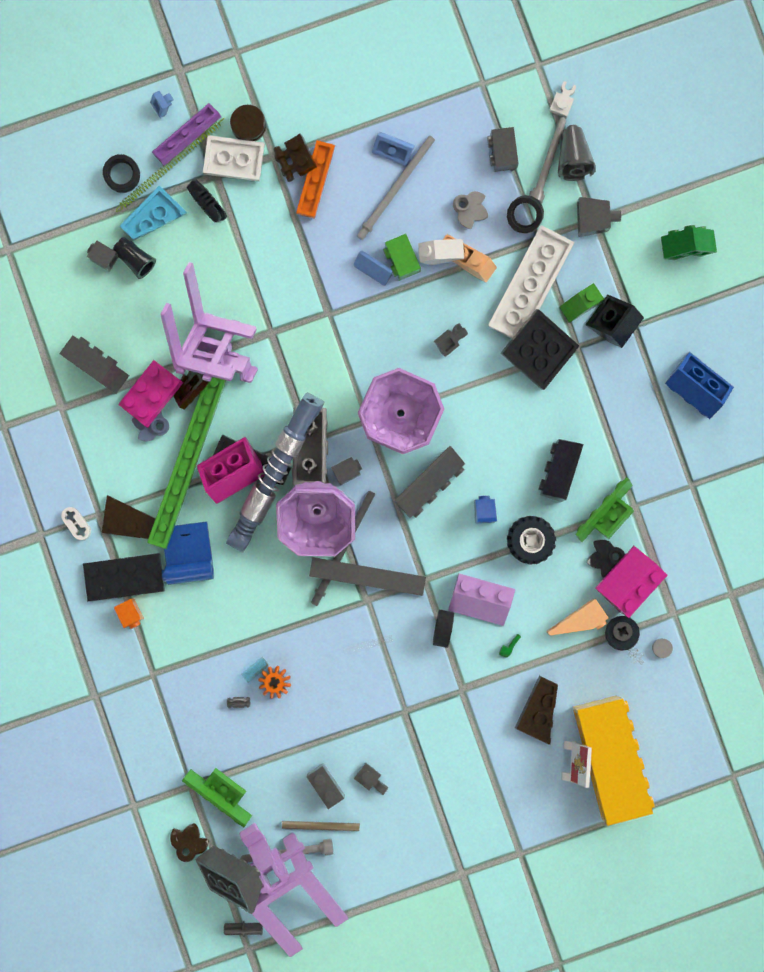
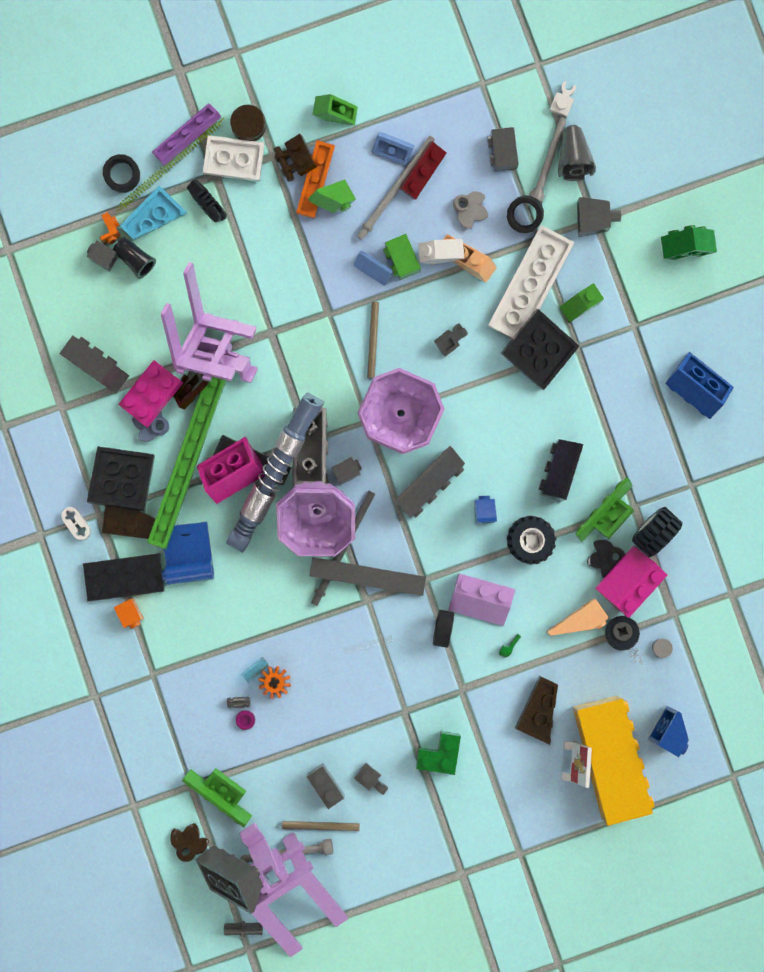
(112, 224): none -> orange bracket
(121, 478): none -> black plate
(161, 103): medium blue tile -> none
(245, 719): none -> magenta tile
(334, 109): none -> bright green slope
(334, 197): none -> bright green slope
(373, 339): none -> dark tan bar
(423, 170): none -> dark red plate
(441, 760): none -> green brick
(615, 320): black slope -> none
(657, 531): none -> black wheel
(670, 732): none -> blue slope

